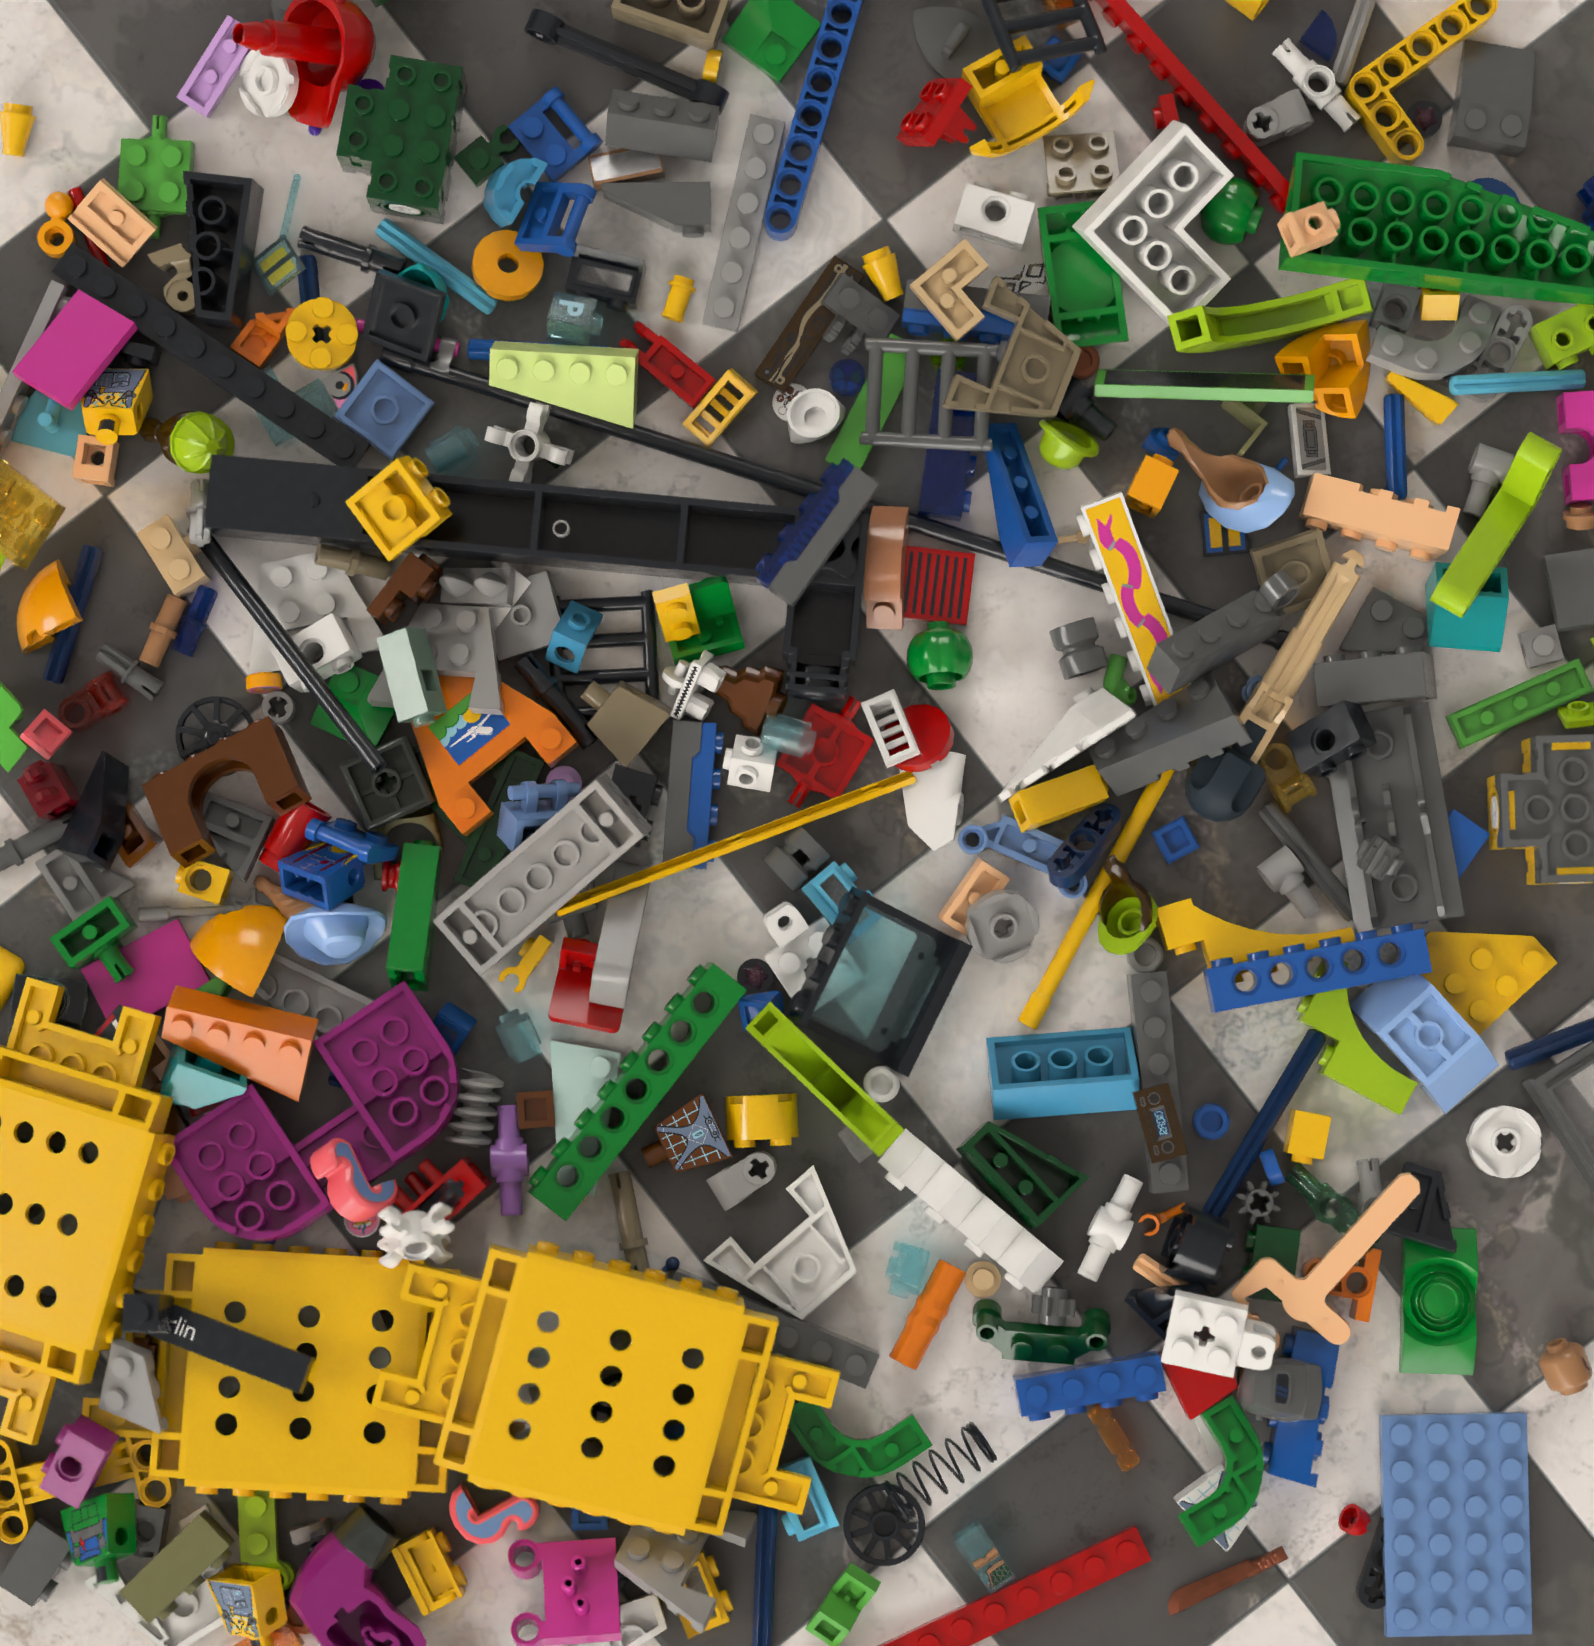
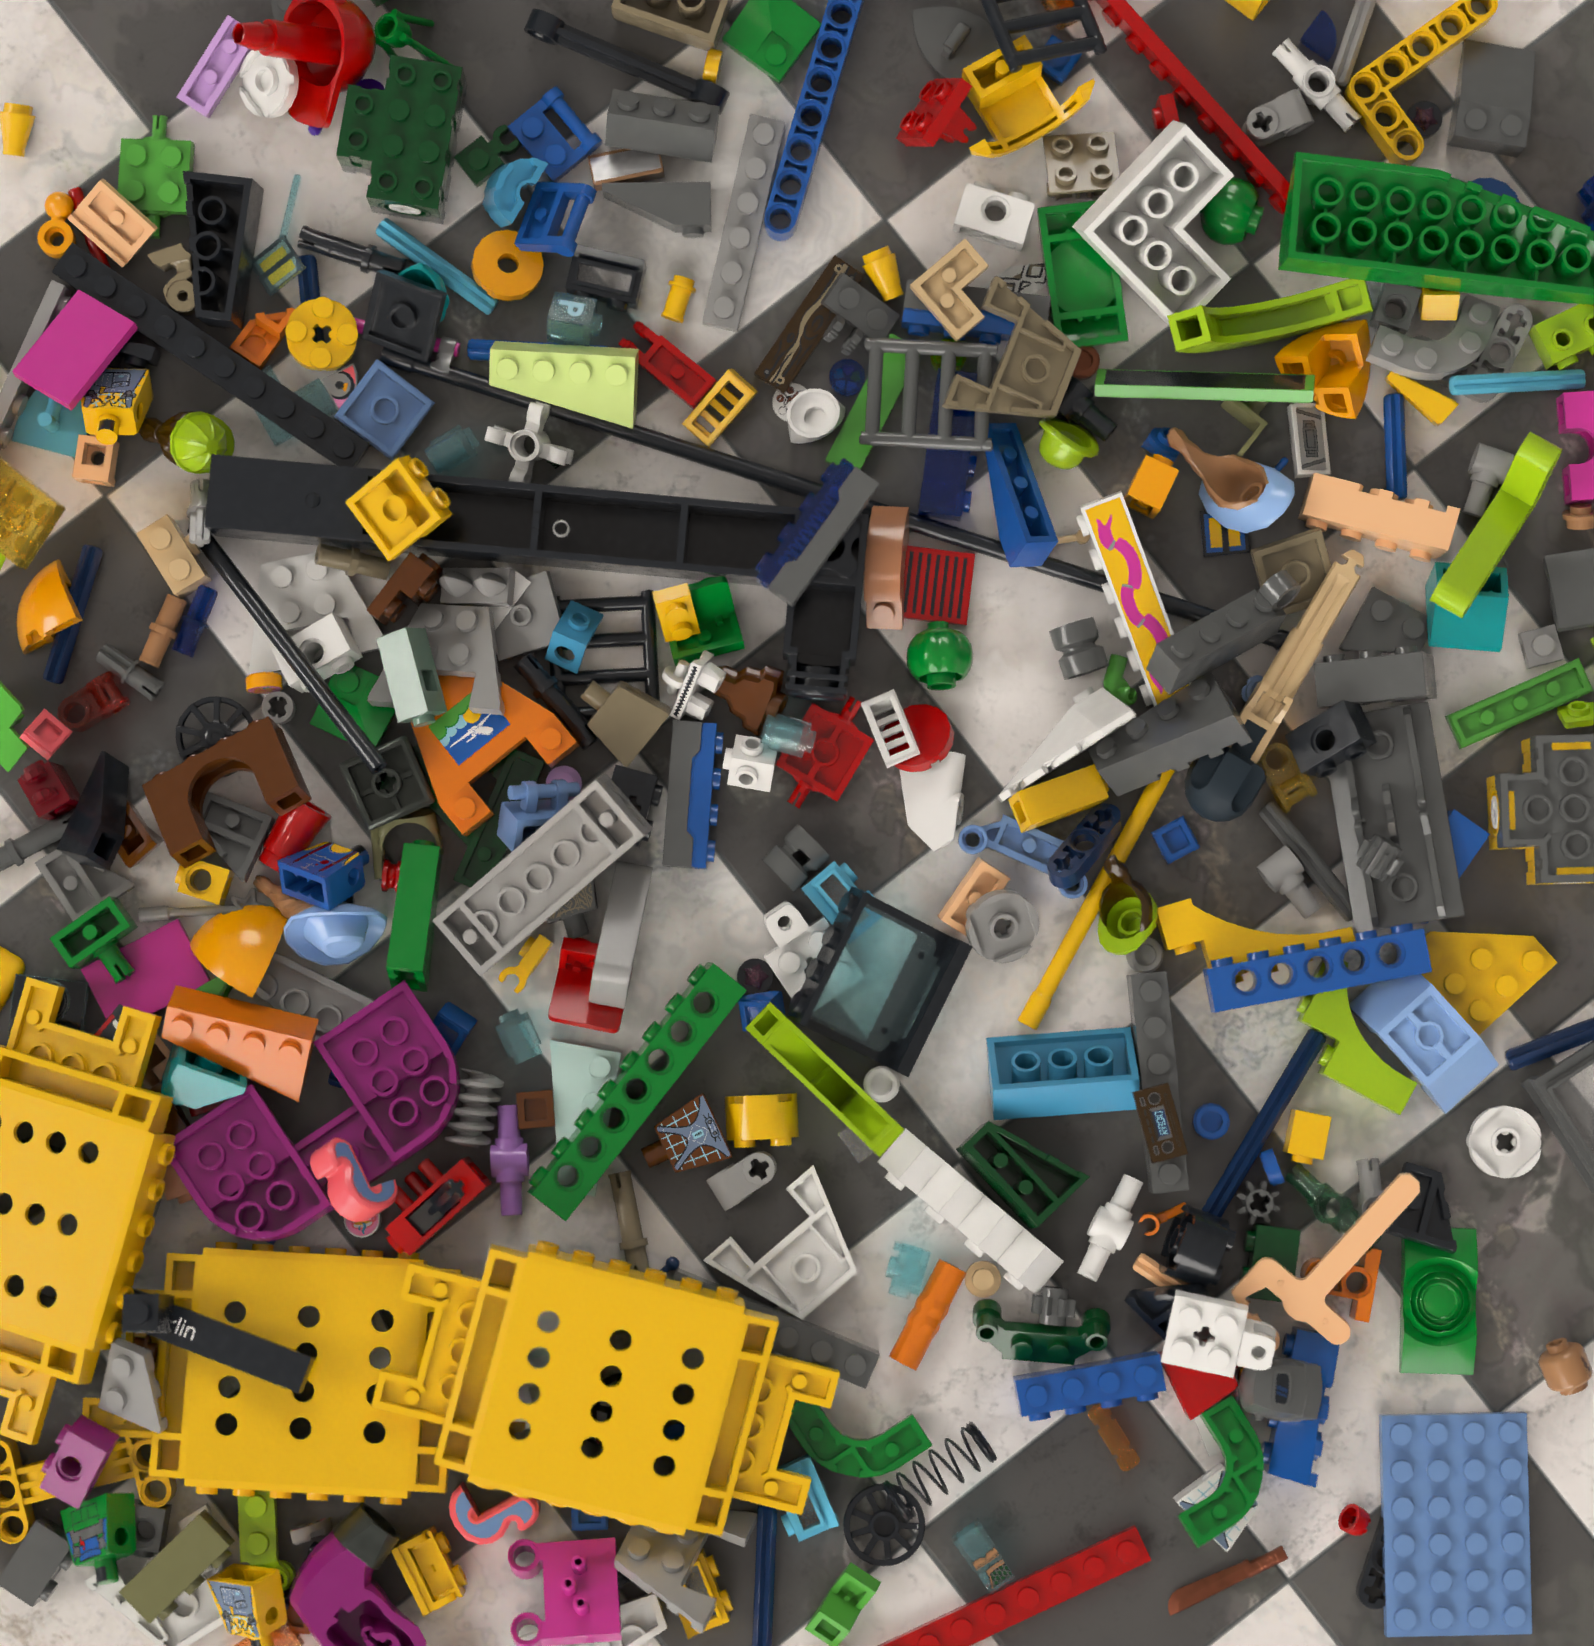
(342, 833): blue plate -> none
(394, 32): none -> green plant
(415, 1235): white pin -> none
(737, 841): yellow piece -> none
(1300, 236): light nougat brick -> none

